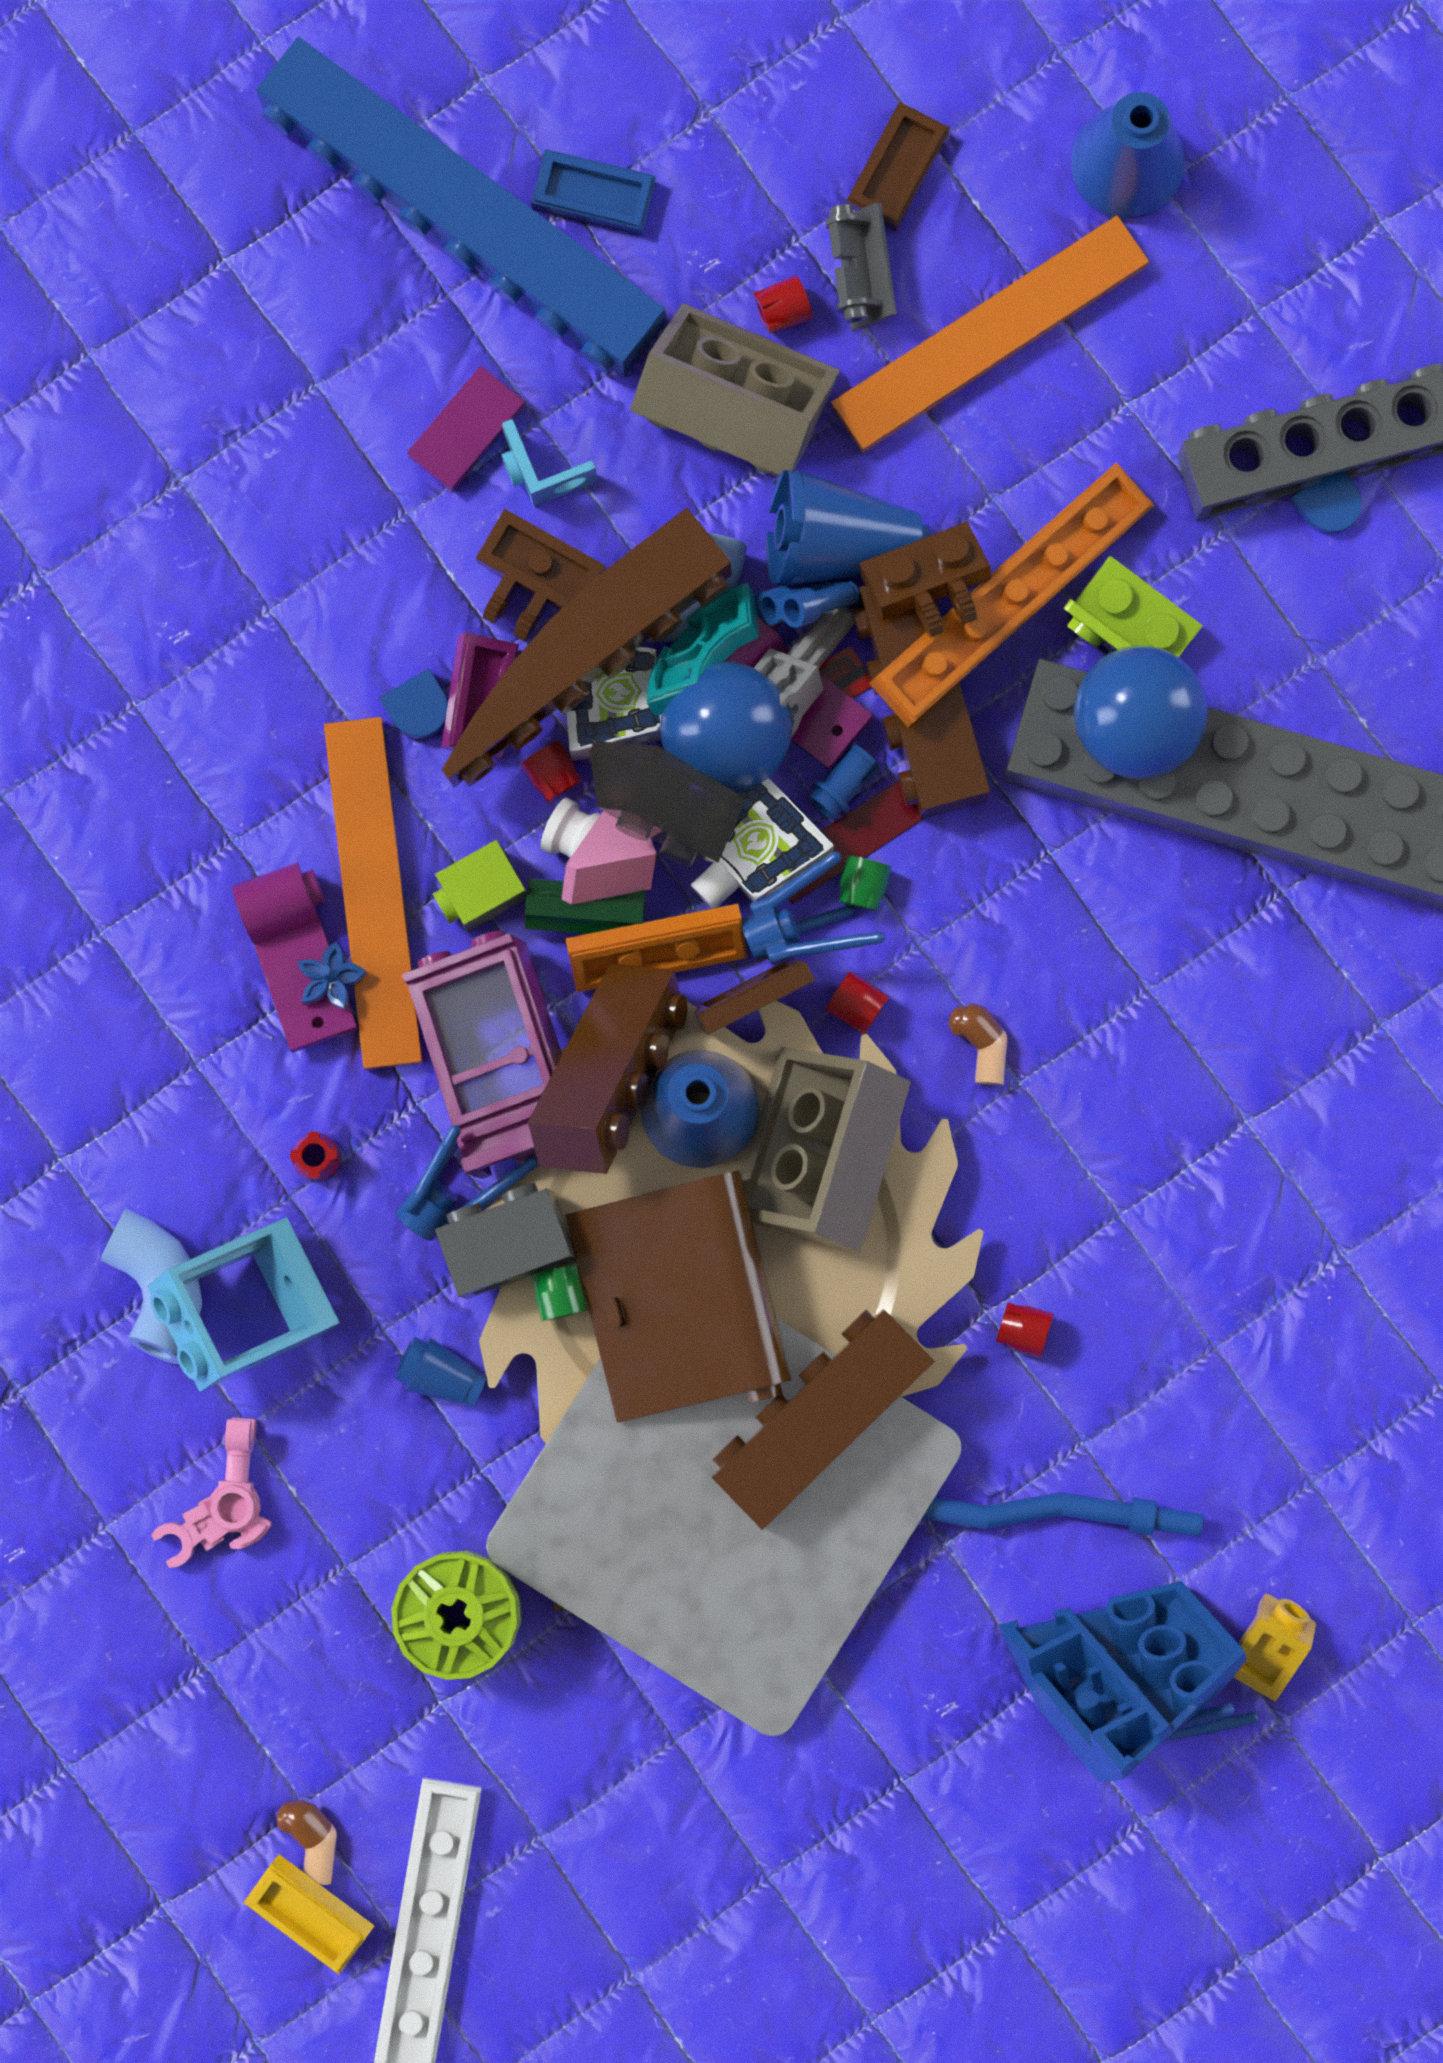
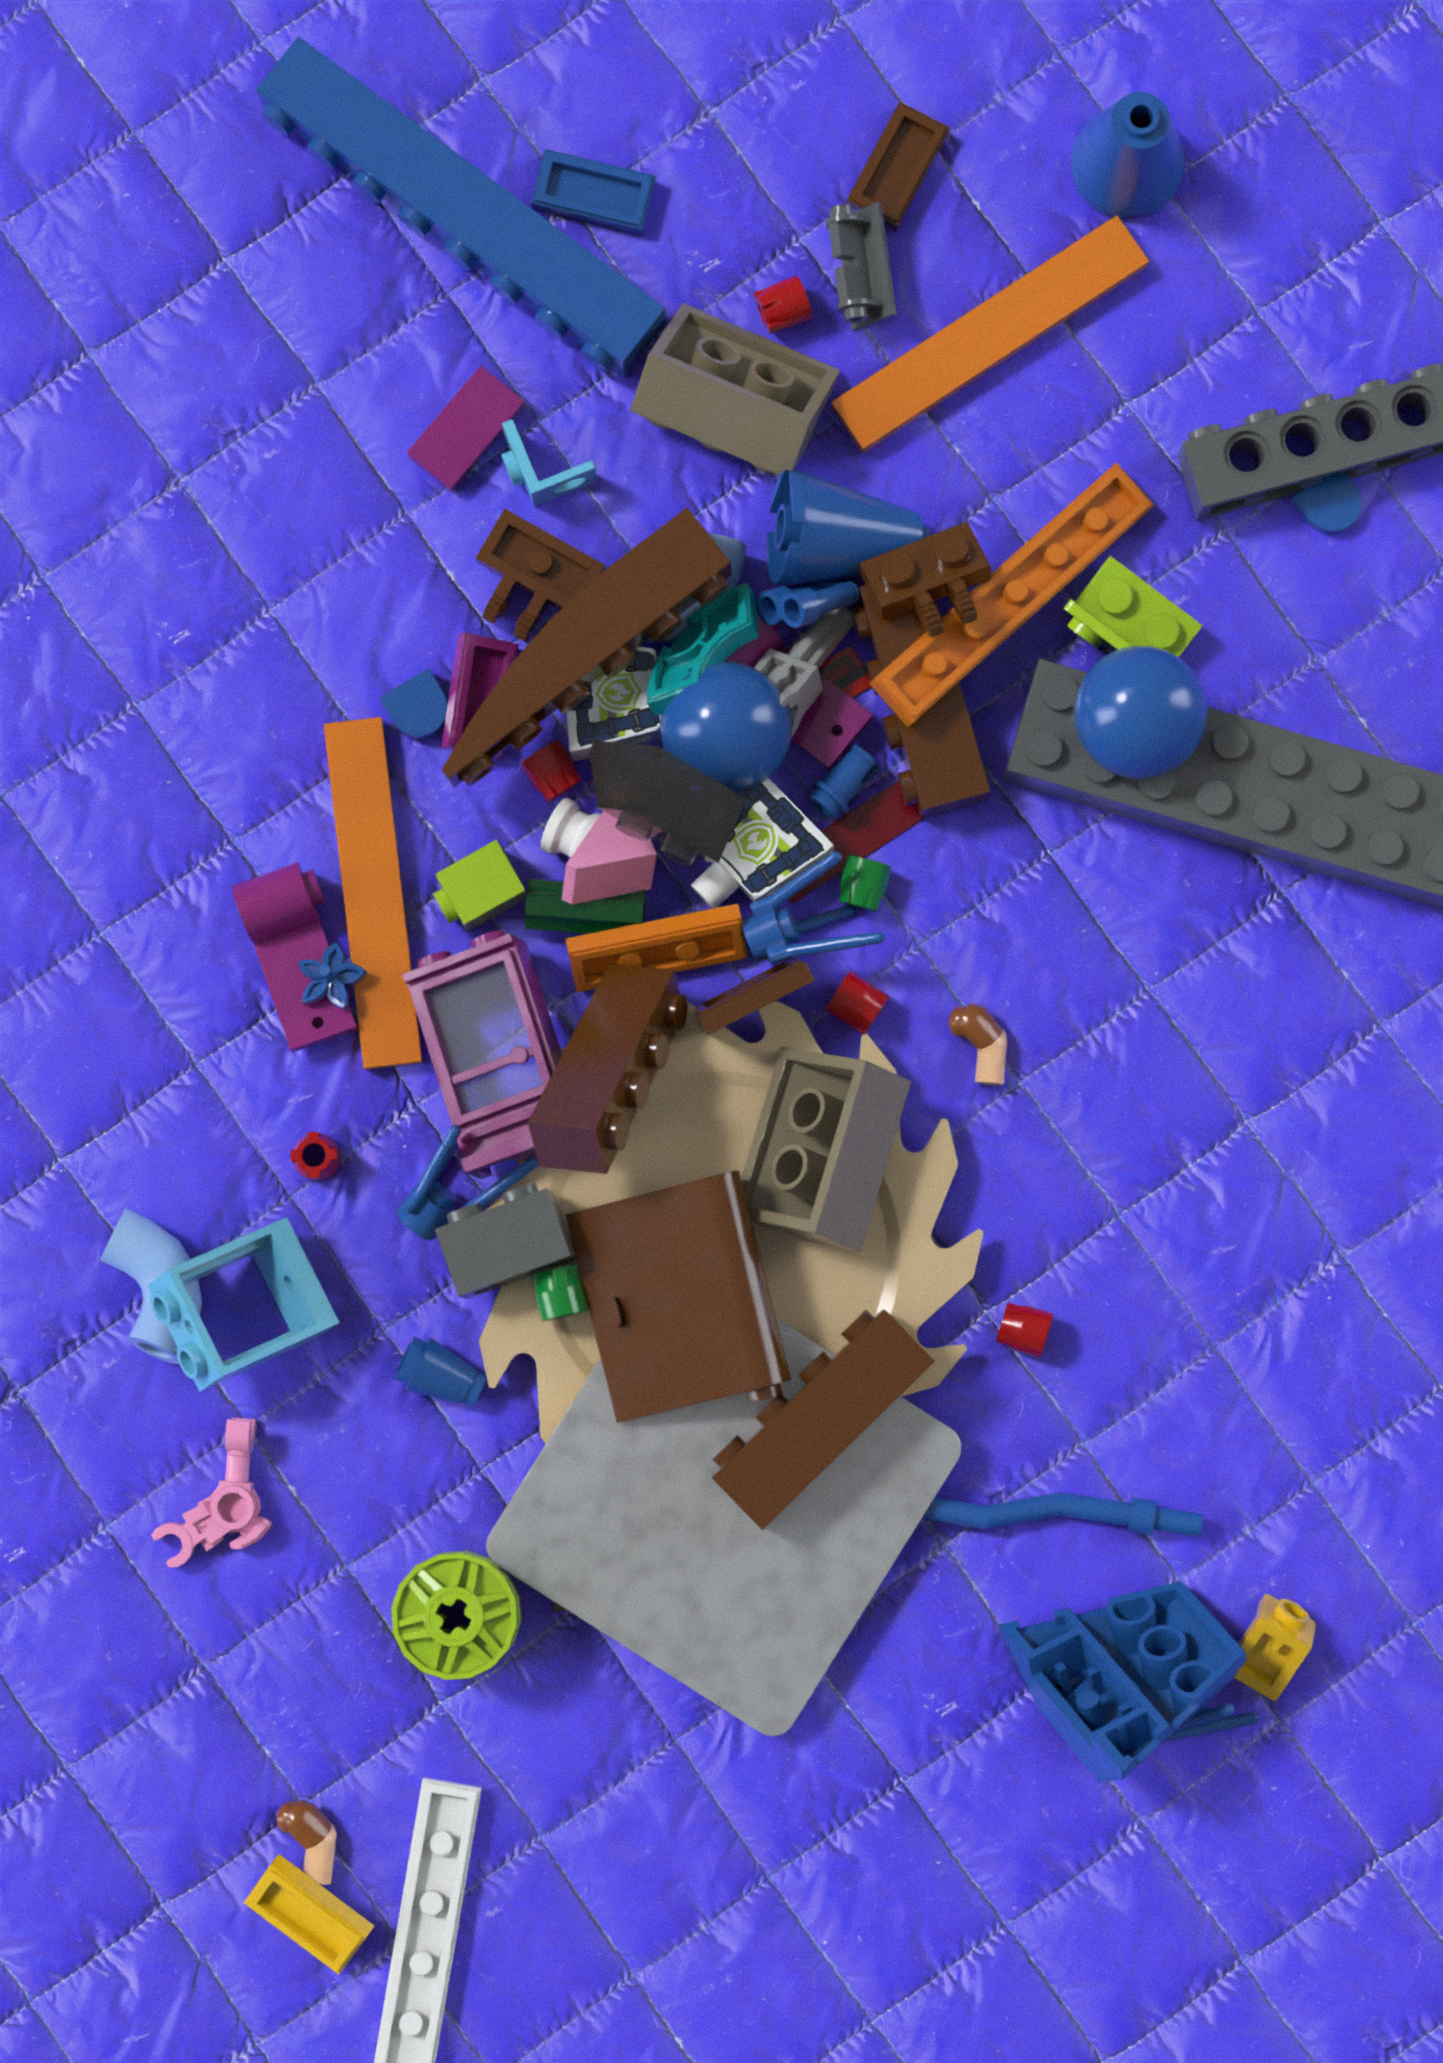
(707, 1131): blue cone -> none

